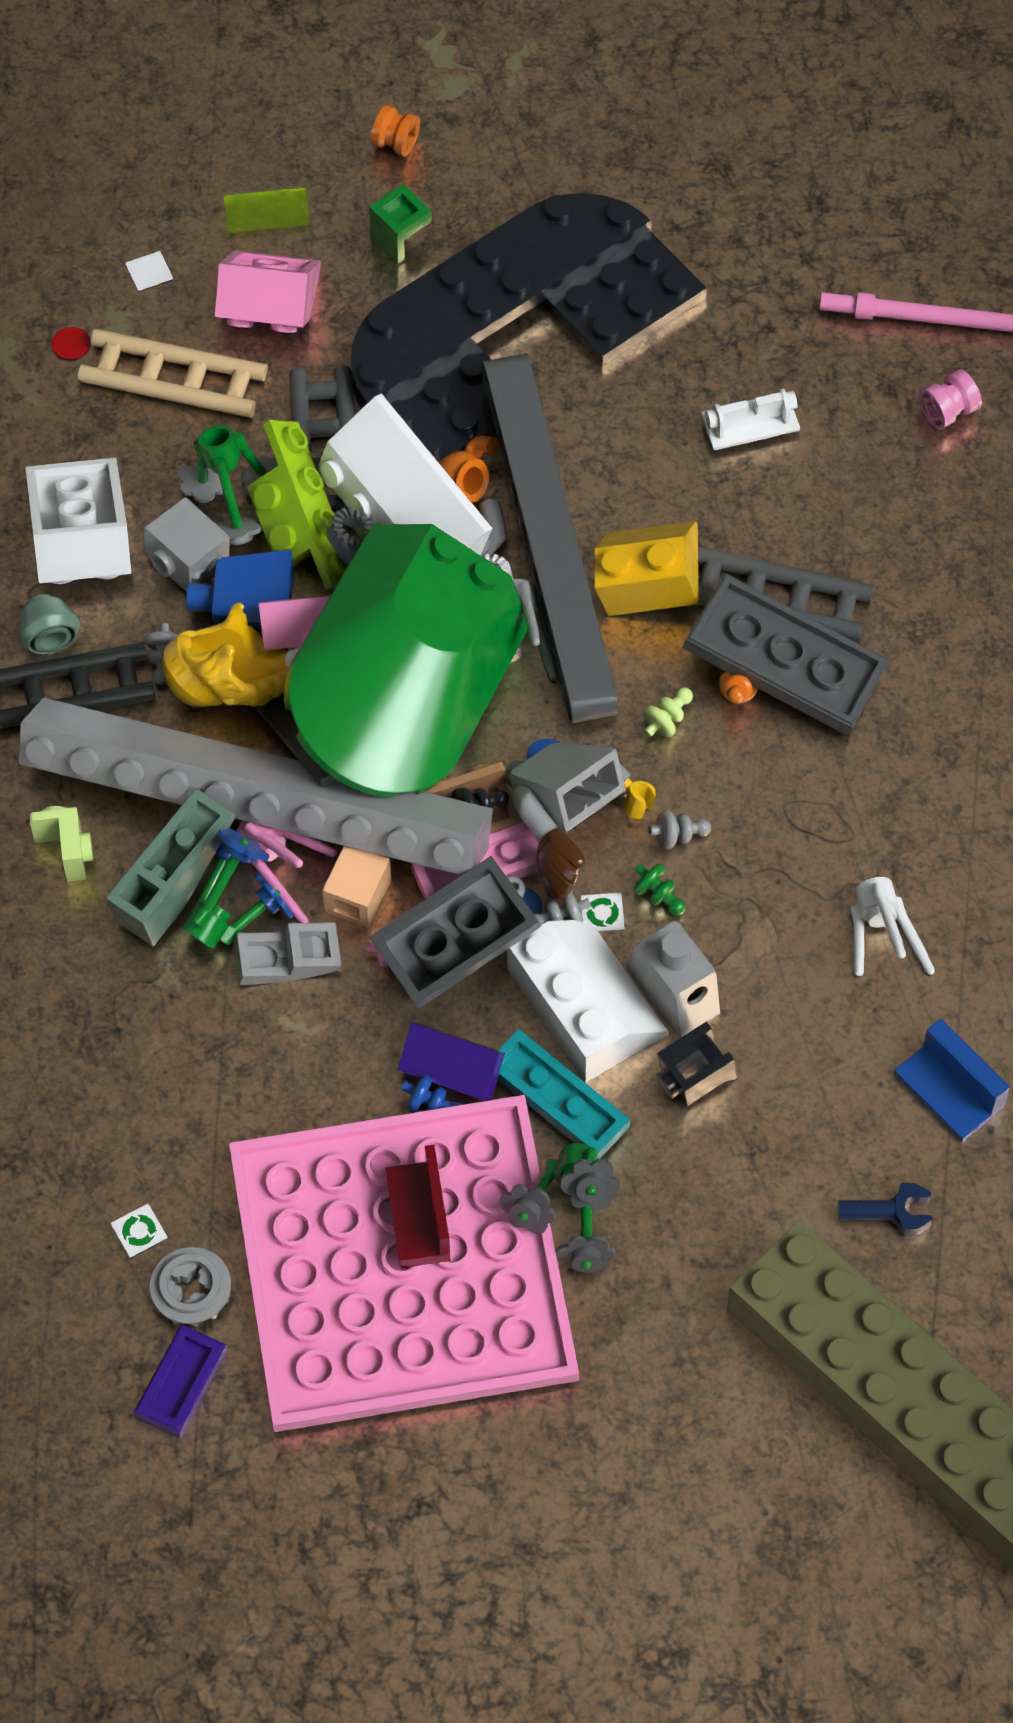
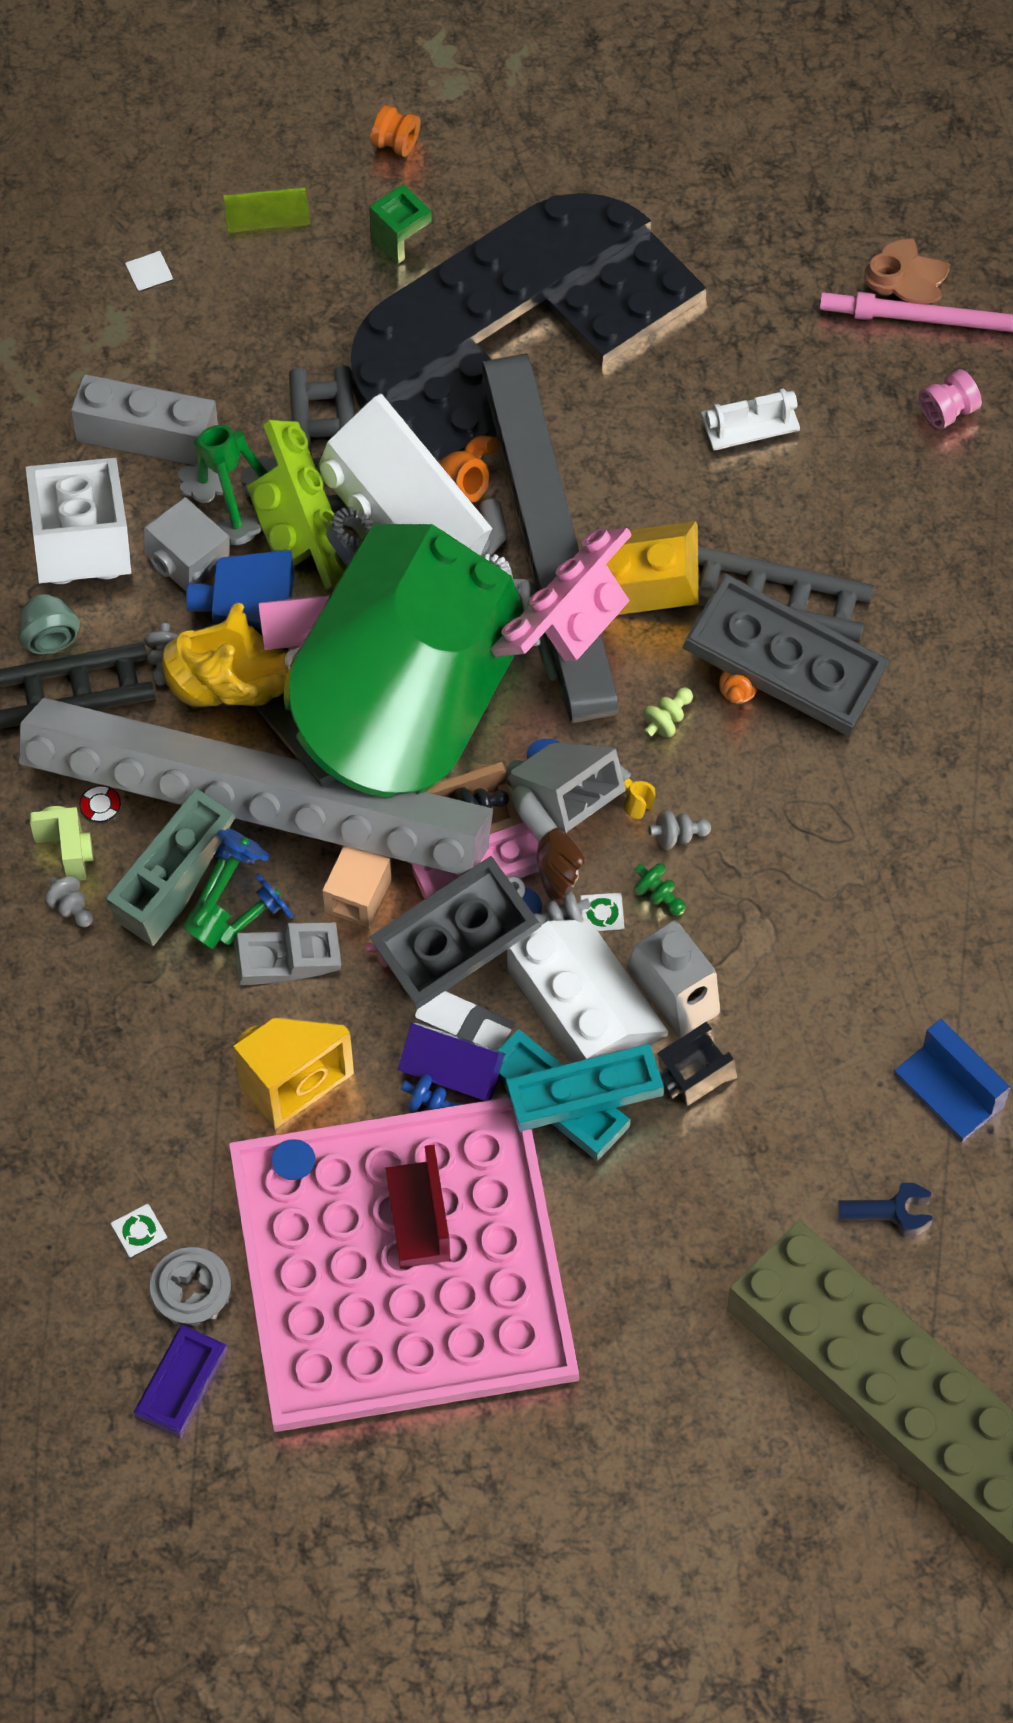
(66, 896): none -> light grey hair
(71, 343): red sticker -> none
(100, 803): none -> sticker
(140, 419): none -> light grey brick
(189, 391): tan bar -> none
(266, 290): bright pink slope -> none
(273, 842): bright pink plant -> none
(291, 1065): none -> yellow slope
(293, 1159): none -> blue sticker
(466, 1020): none -> white sticker
(574, 604): none -> bright pink bracket
(584, 1087): none -> teal plate
(590, 1186): dark grey plant -> none
(881, 908): white plant -> none
(906, 274): none -> nougat plate

